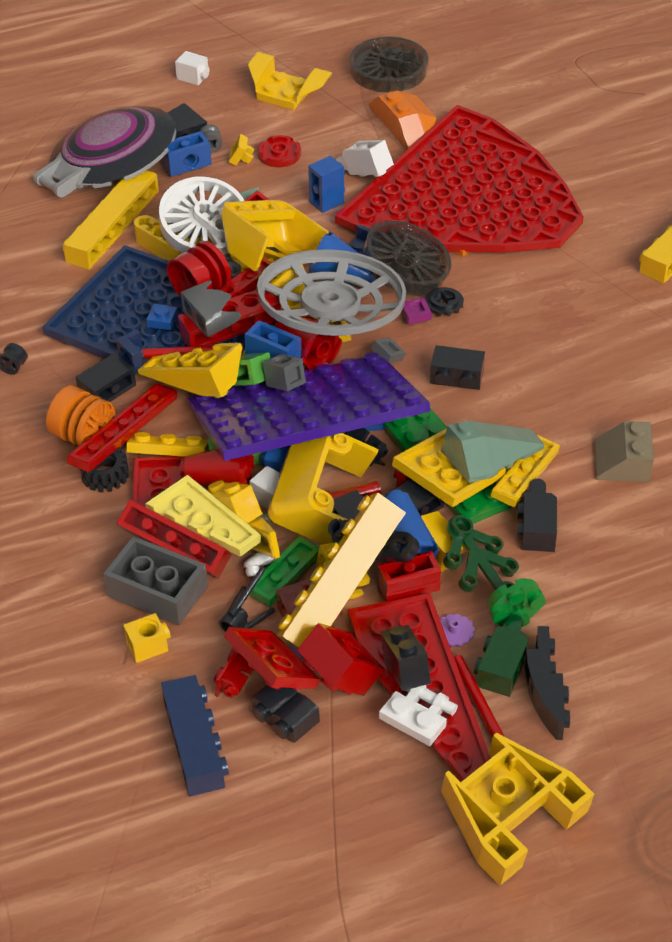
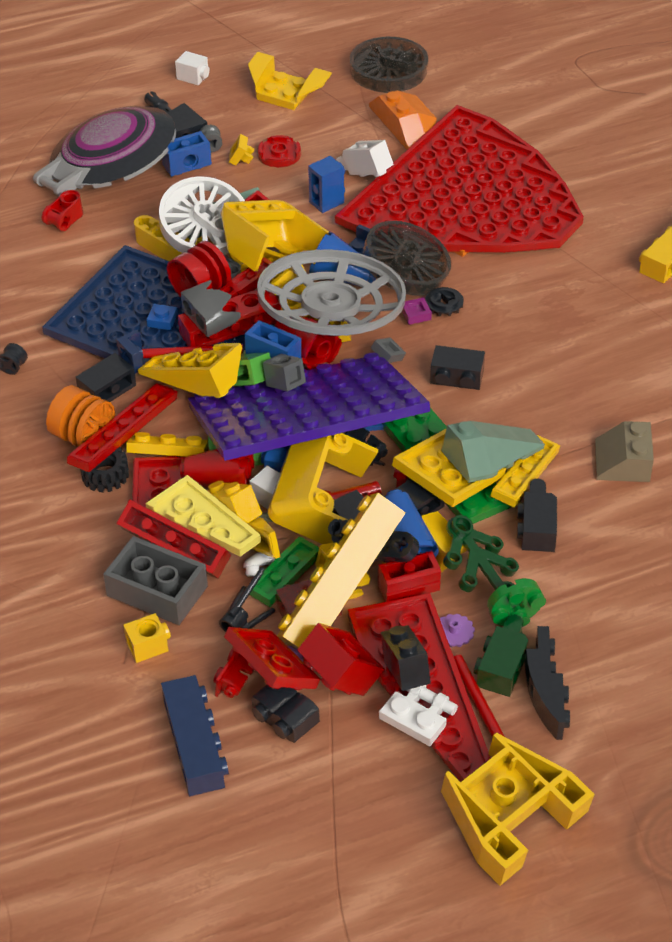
(64, 210): none -> red piece
(110, 219): yellow brick -> none
(156, 102): none -> black pin

